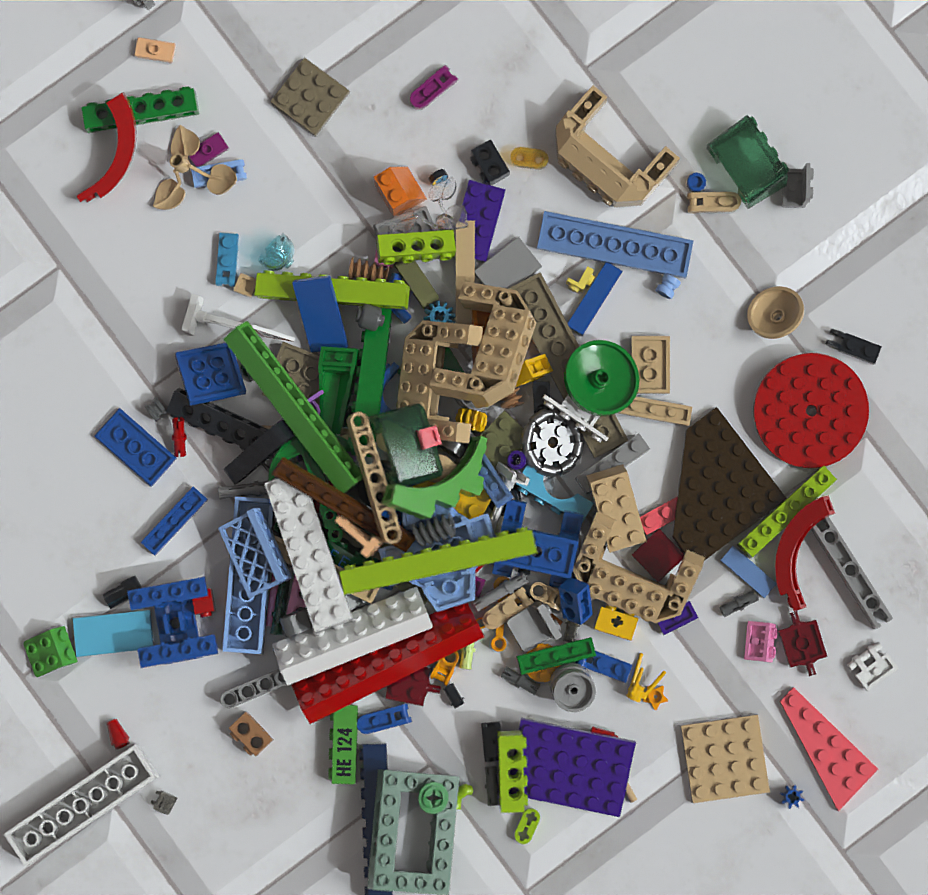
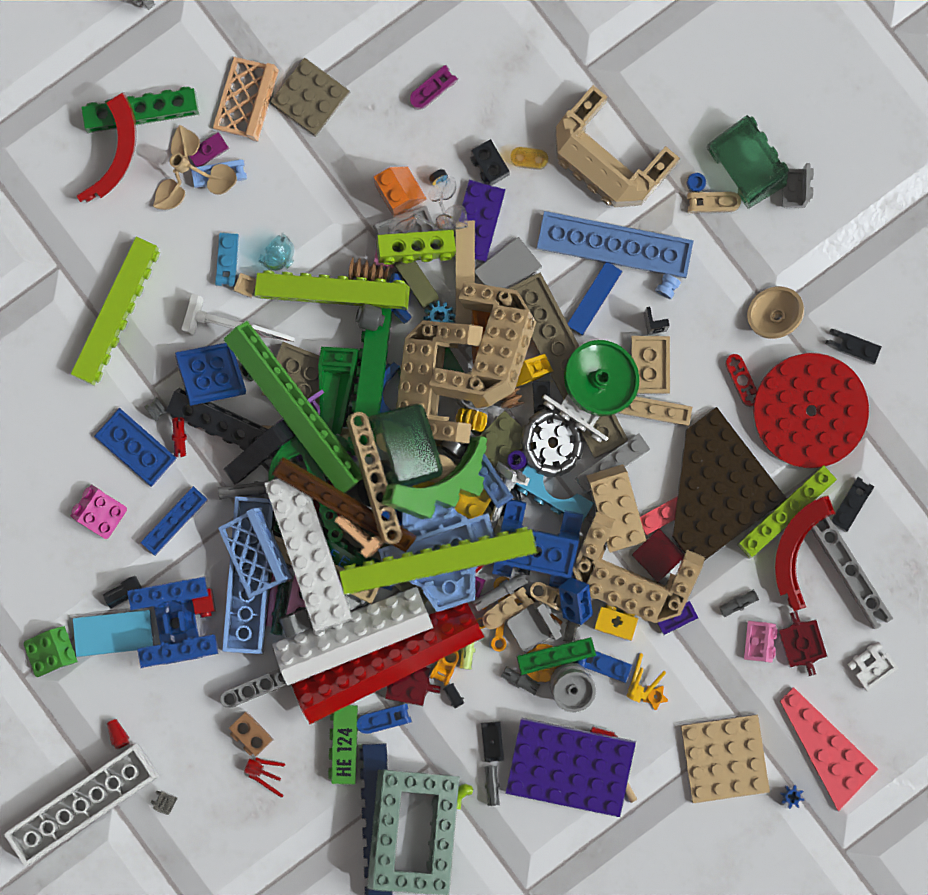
(98, 512): none -> dark pink bracket
(115, 311): none -> lime brick
(155, 50): light nougat plate -> none
(255, 769): none -> red plant
(261, 102): none -> light nougat fence
(320, 313): blue tile -> none
(429, 437): coral tile -> none
(434, 531): dark grey piece -> none
(439, 803): green gear -> none
(511, 802): lime brick -> none
(531, 828): lime beam -> none
(586, 279): light yellow bracket -> none
(655, 326): none -> black panel
(731, 369): none -> red beam
(748, 571): medium blue tile -> none
(851, 504): none -> black plate

